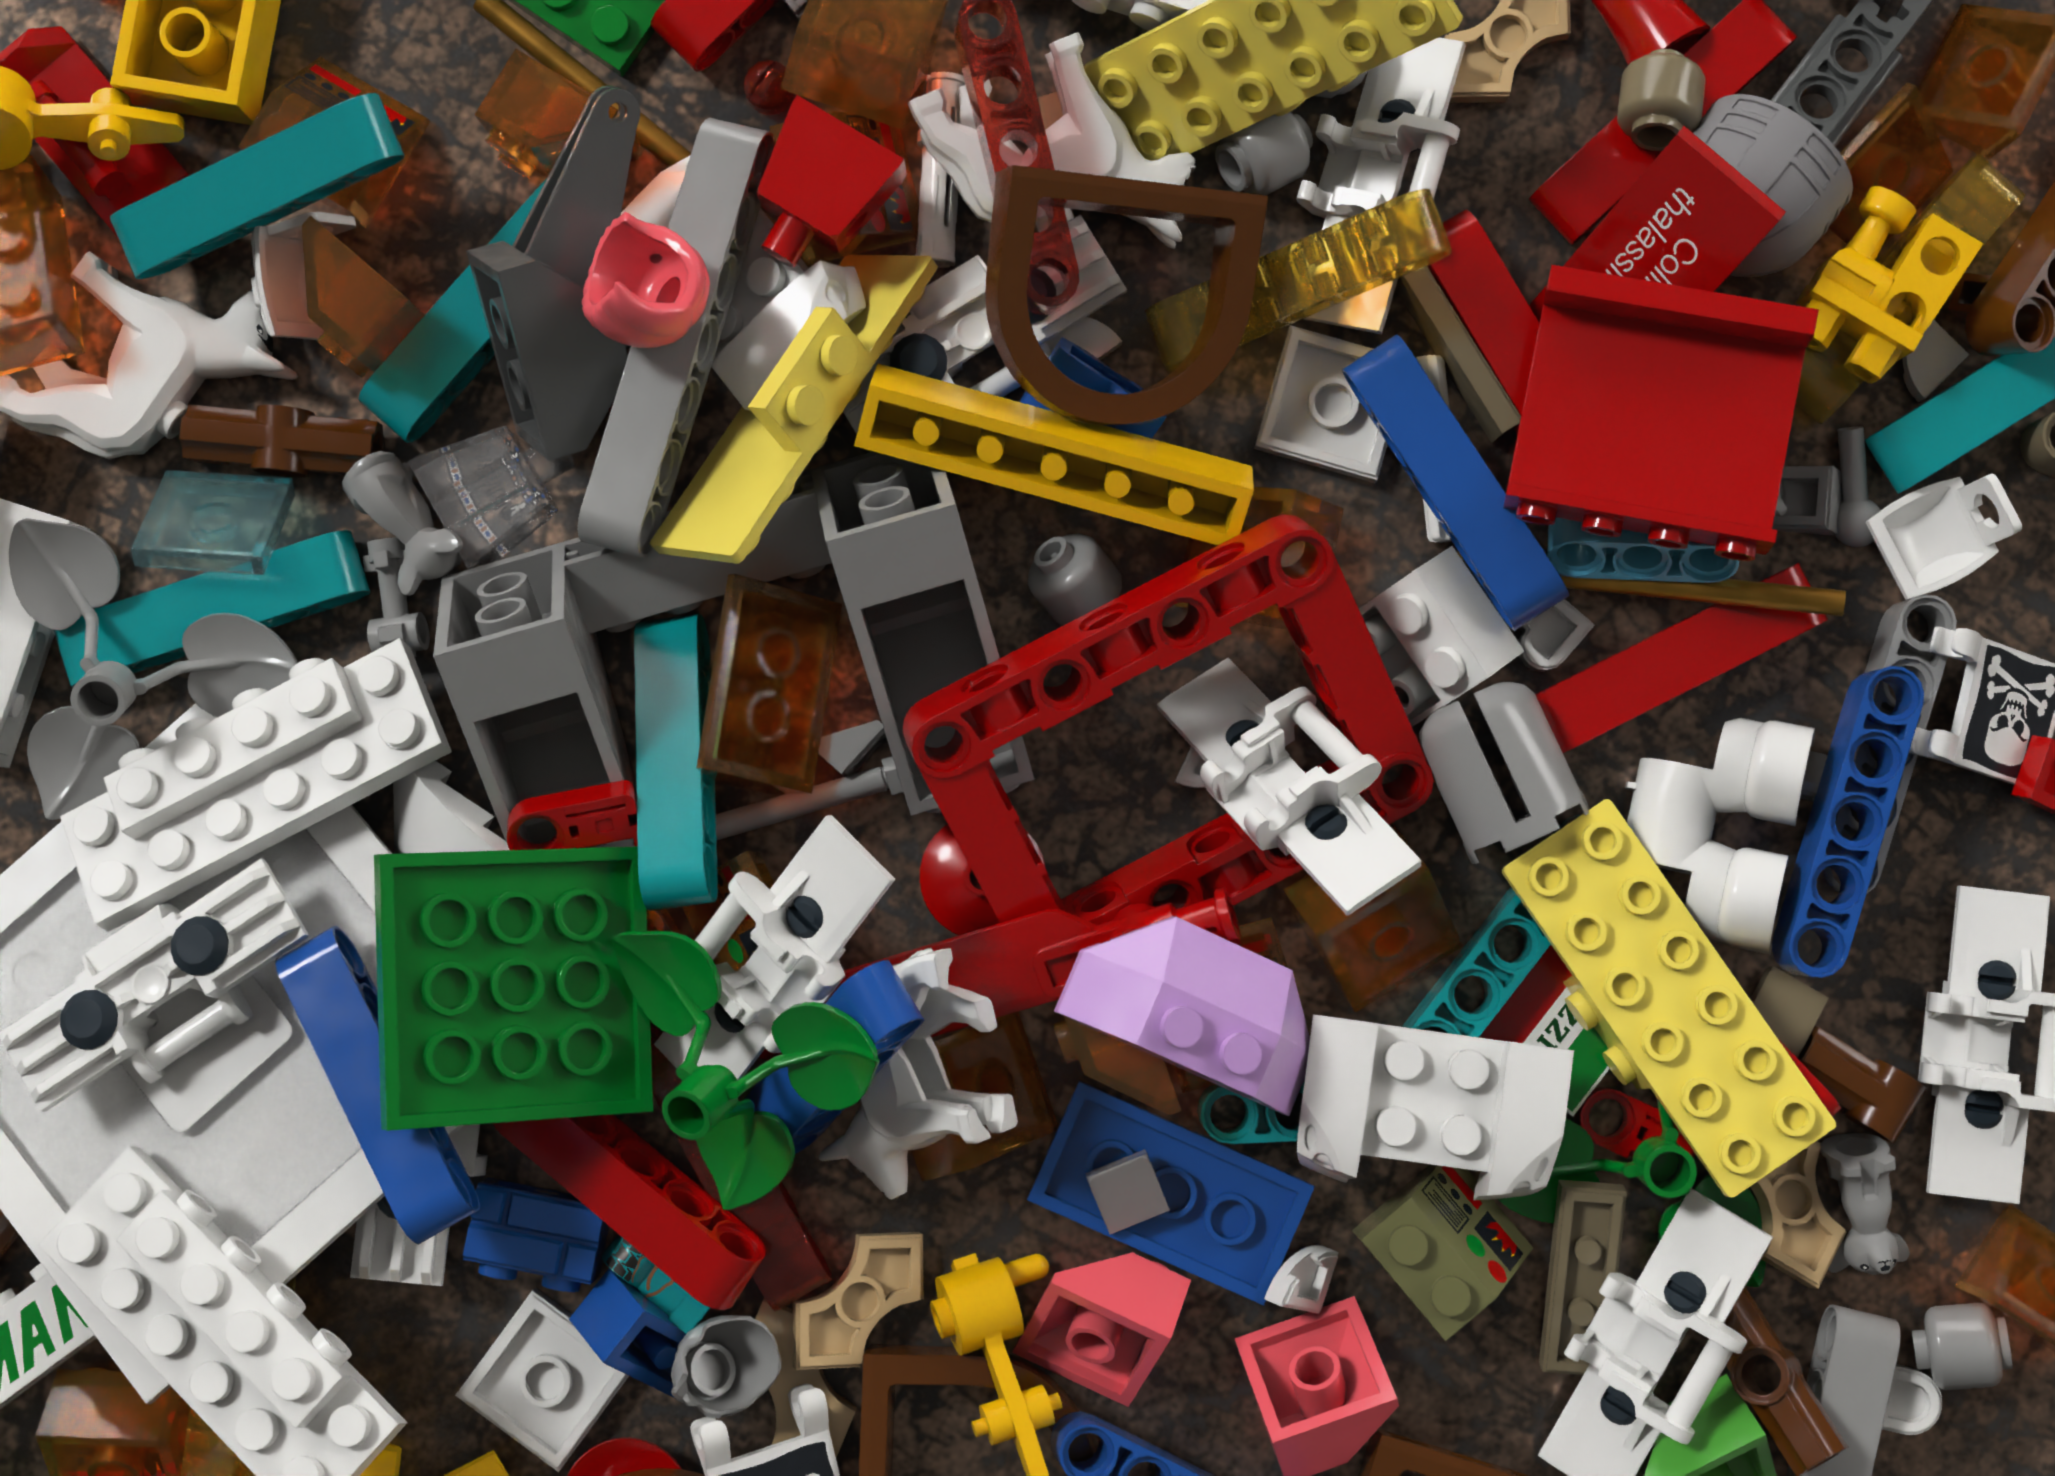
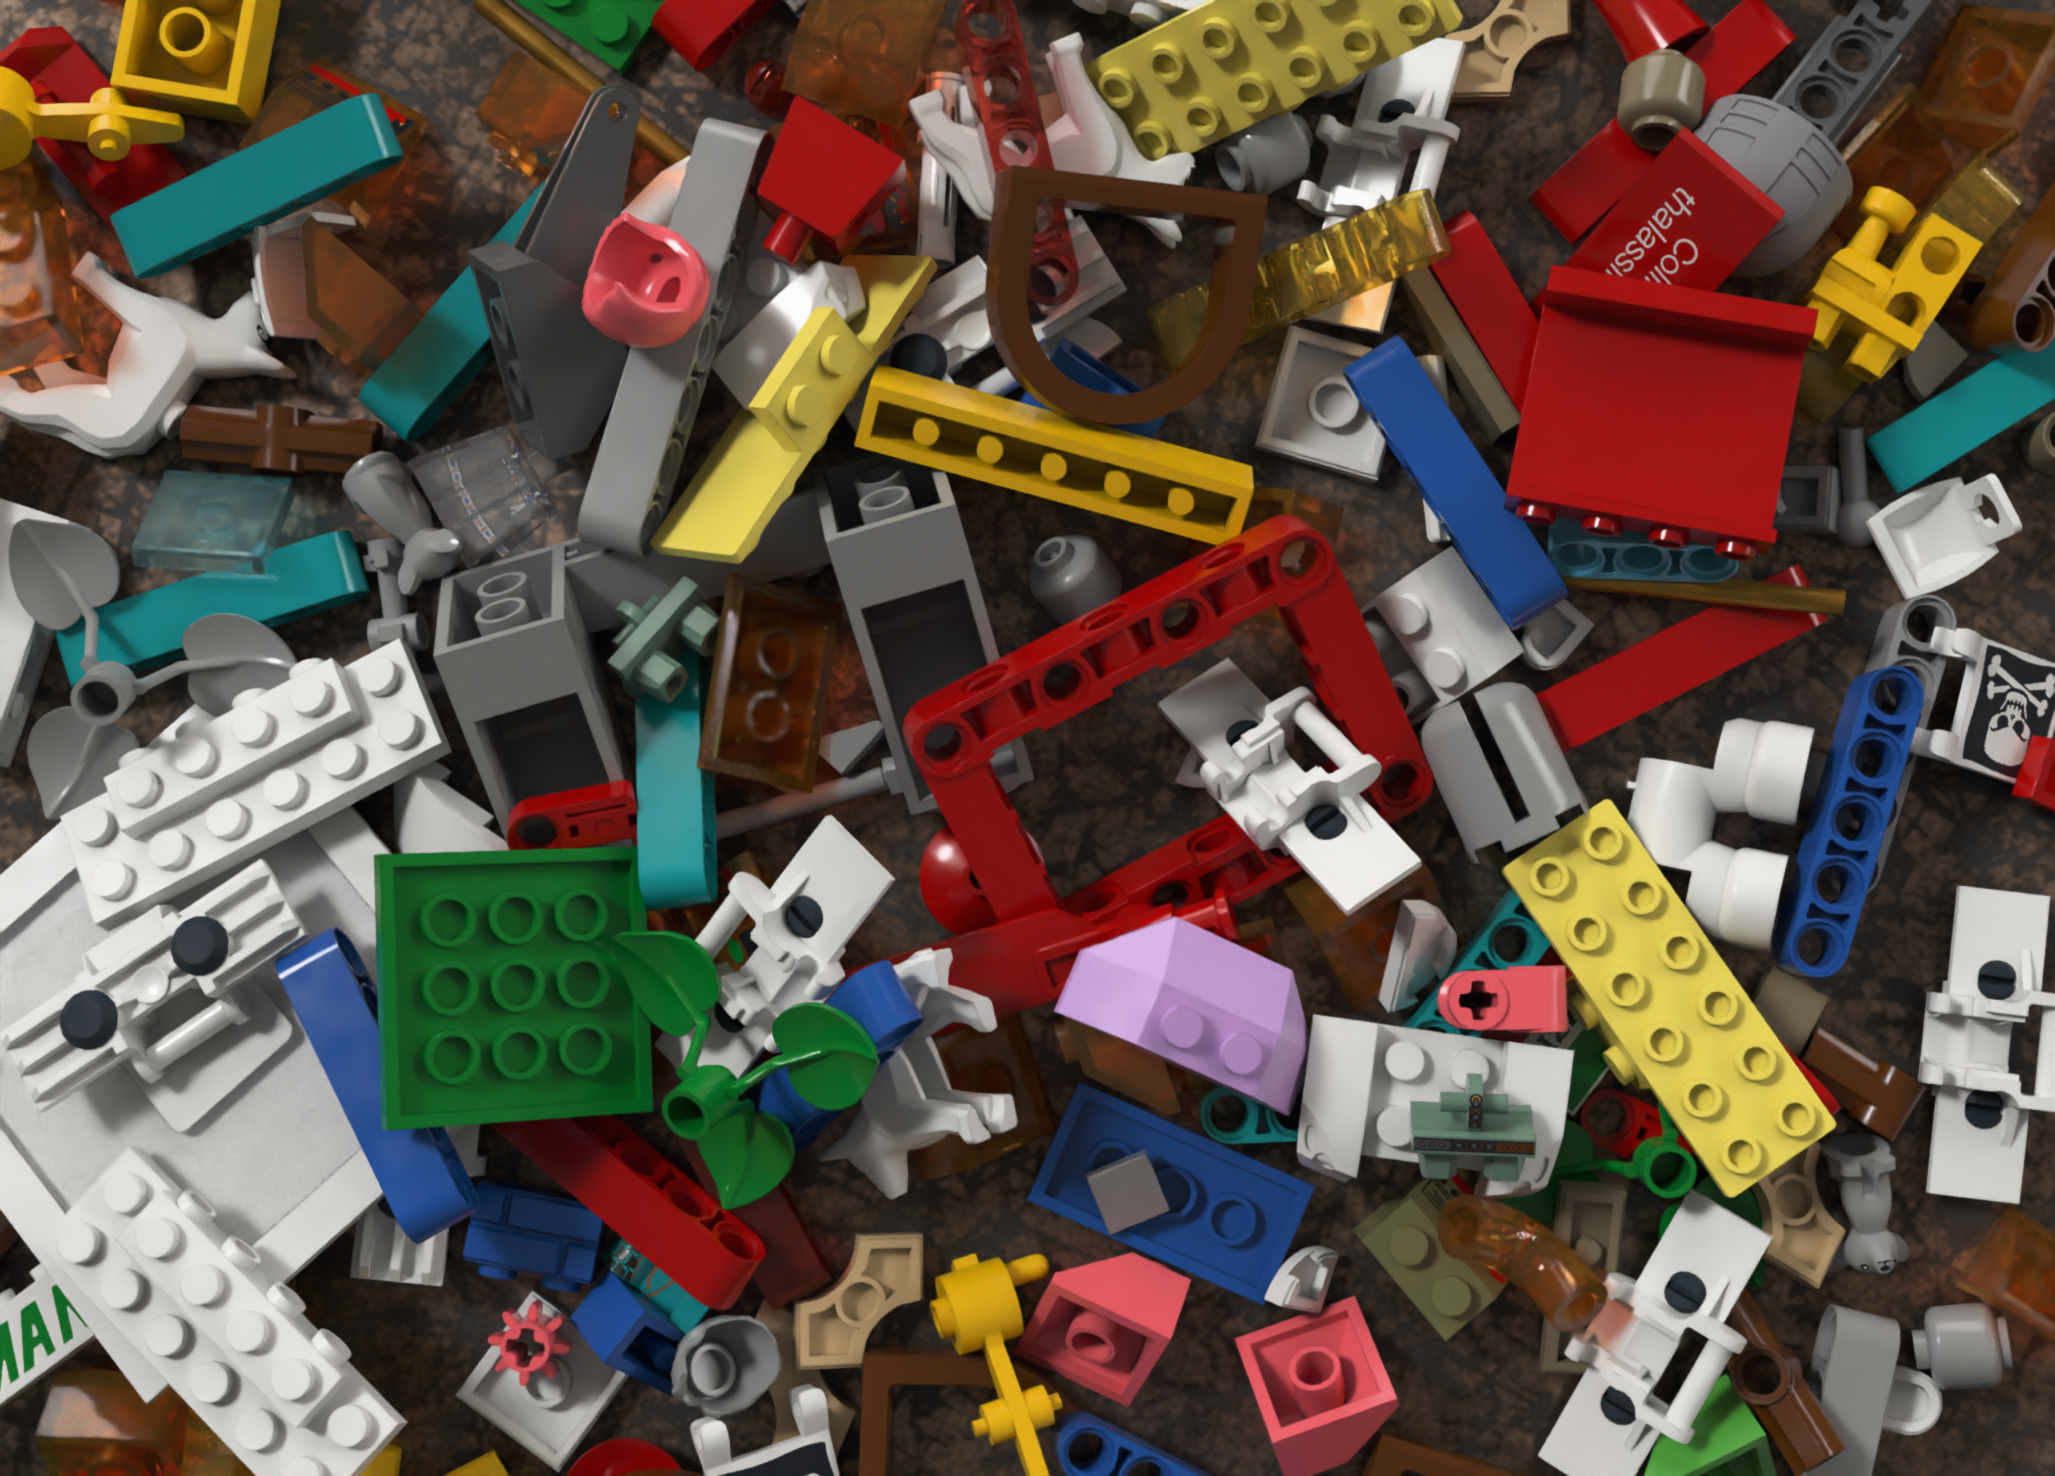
(515, 1353): none -> coral gear
(656, 638): none -> sand green hips
(1419, 950): none -> white tile
(1473, 1126): none -> sand green hips
(1515, 999): none -> coral piece
(1526, 1255): none -> clear orange cylinder

